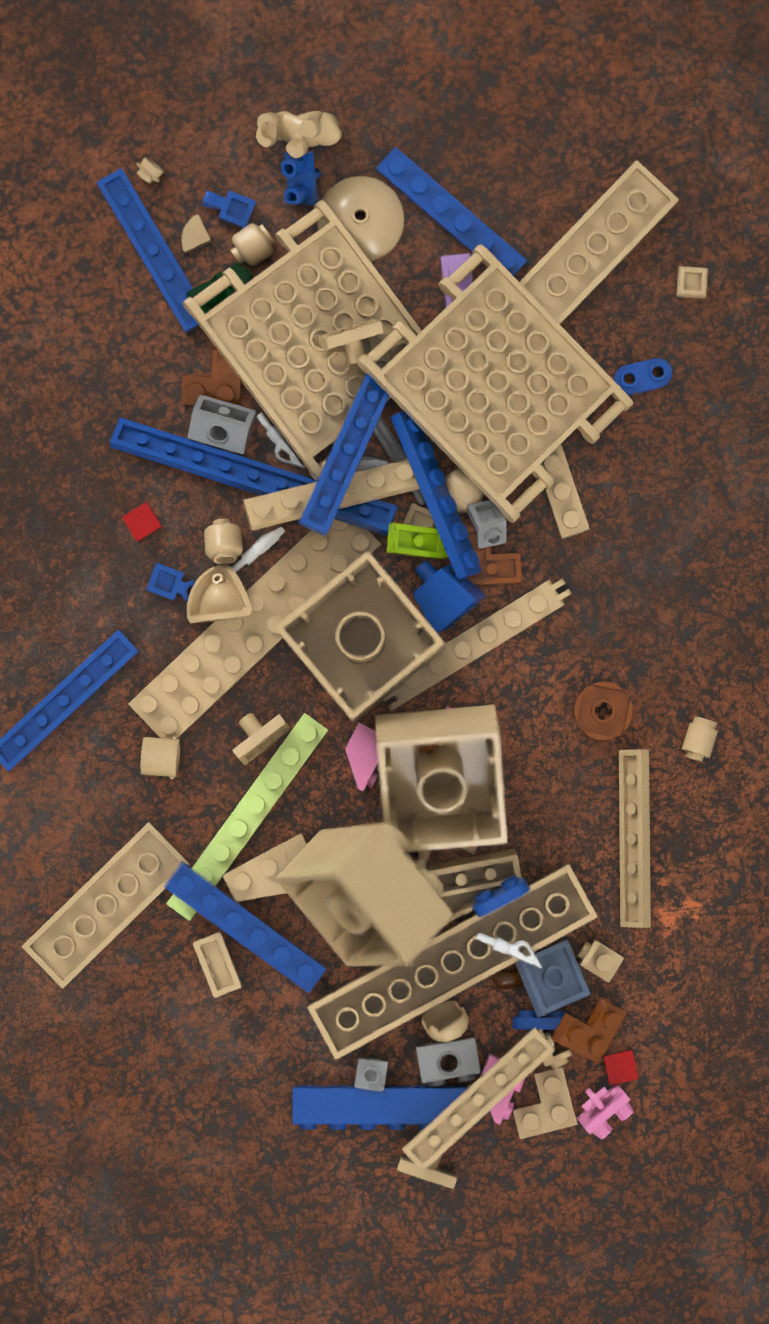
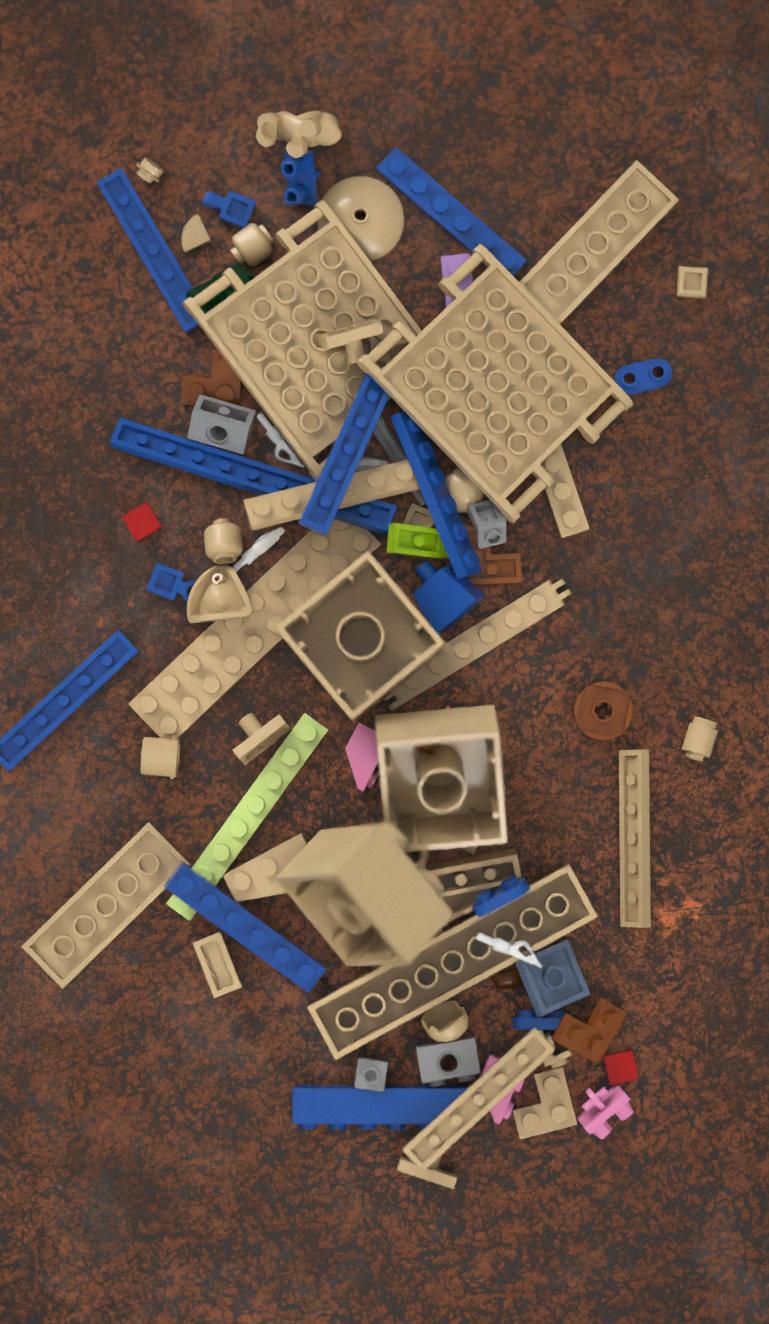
(599, 959): tan bracket -> none

